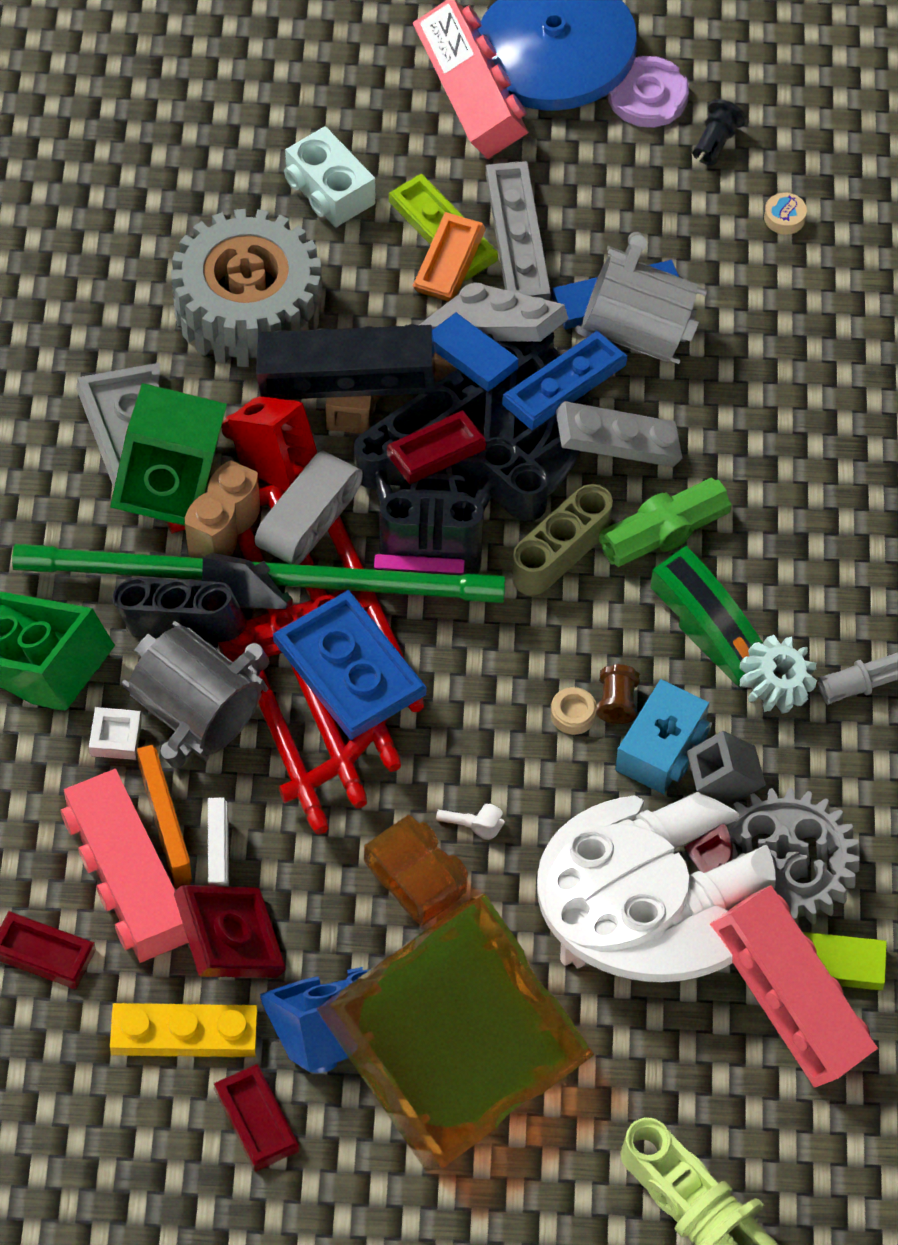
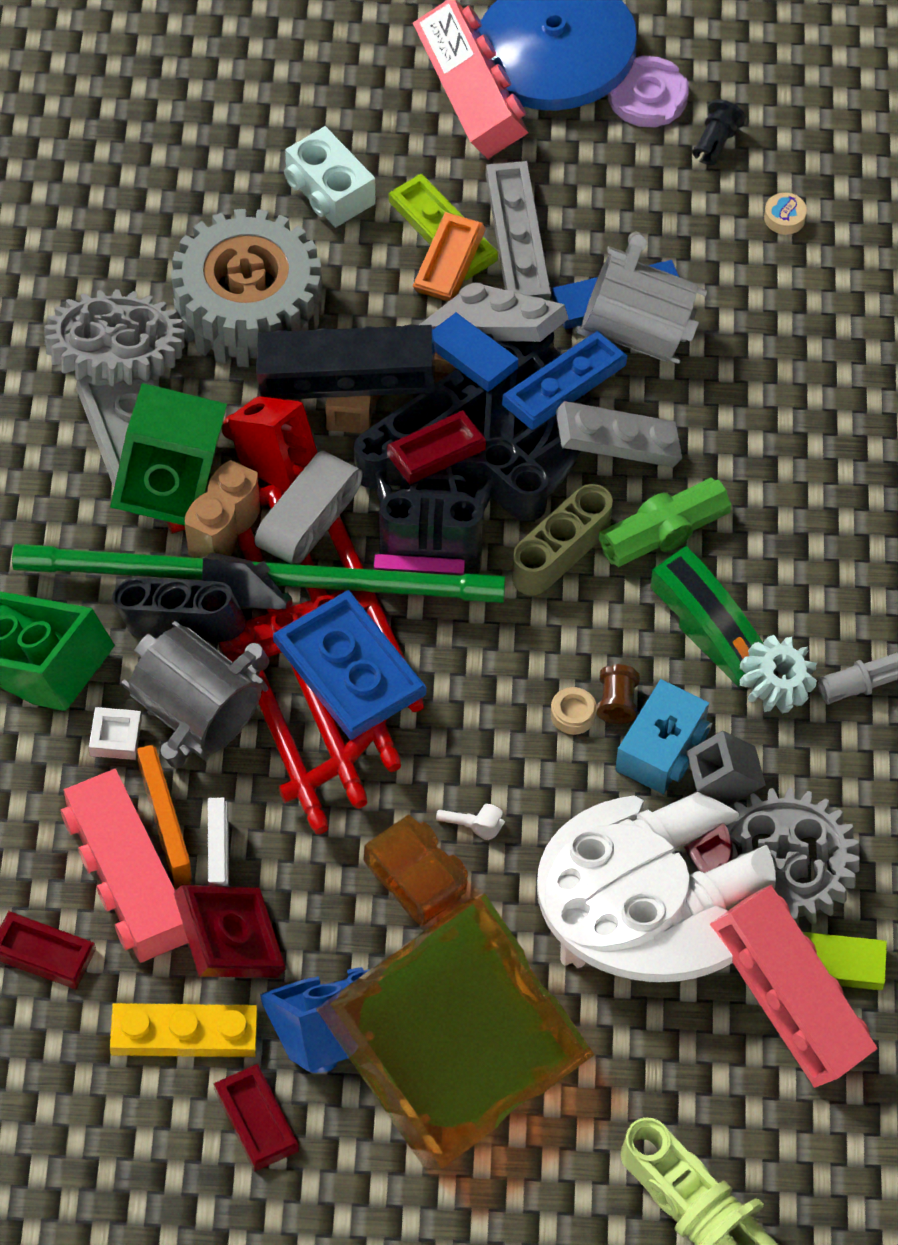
(103, 337): none -> light grey gear

